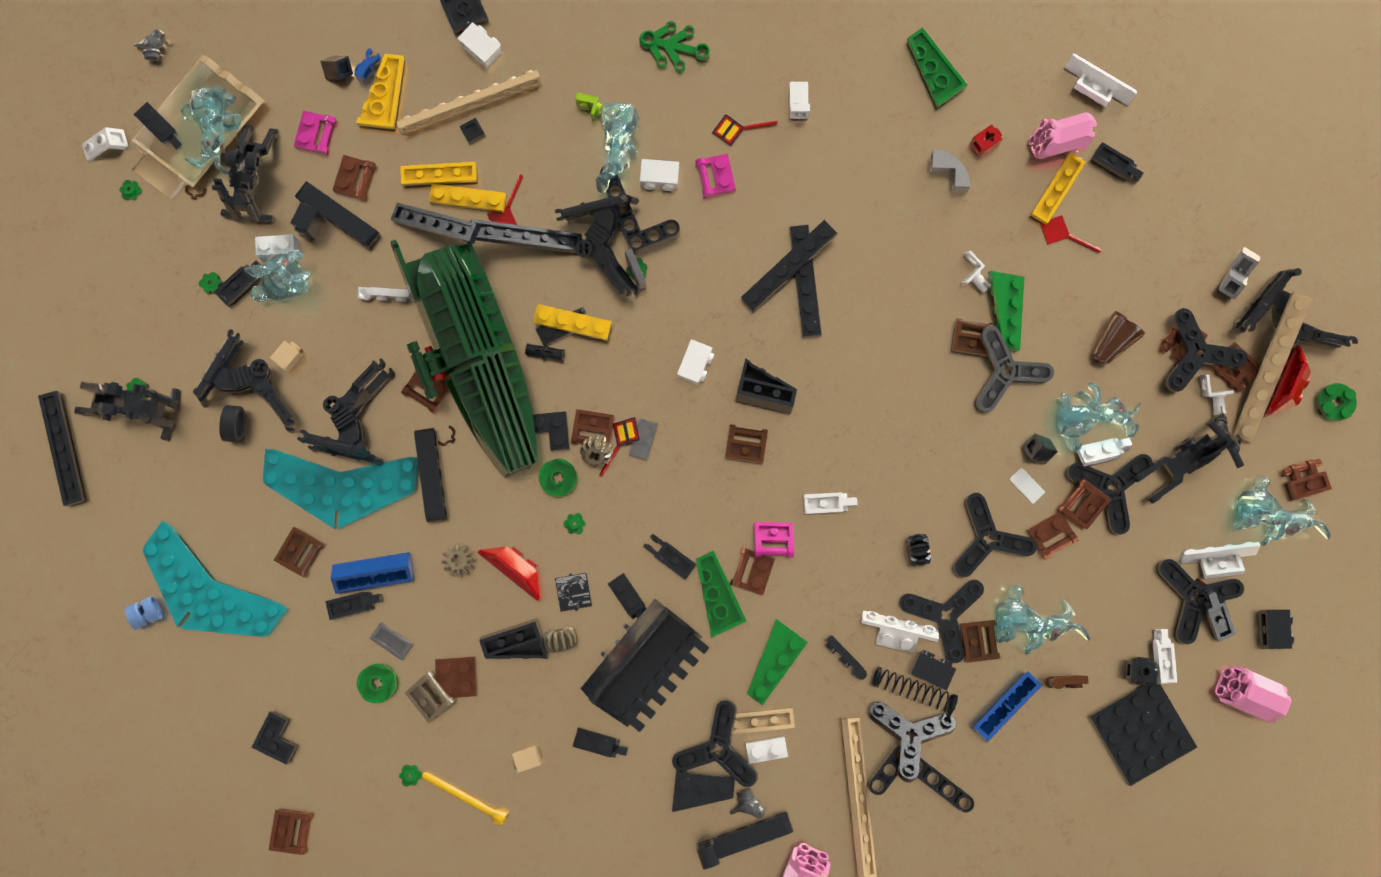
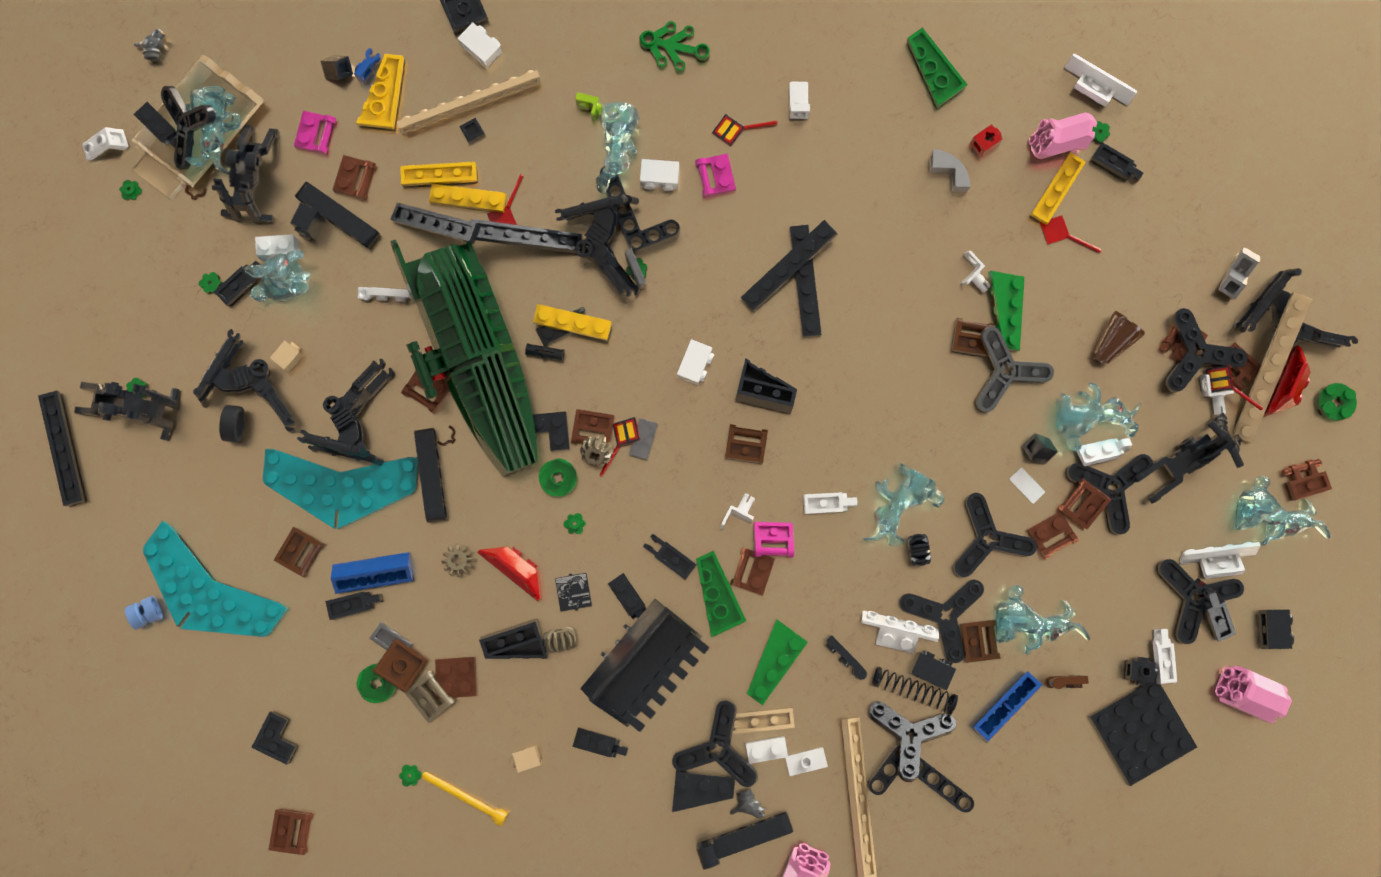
(187, 122): none -> black piece
(400, 665): none -> reddish brown plate
(741, 511): none -> white bracket
(806, 761): none -> white plate
(912, 492): none -> clear light blue animal
(1104, 131): none -> green plant
(1222, 380): none -> piece

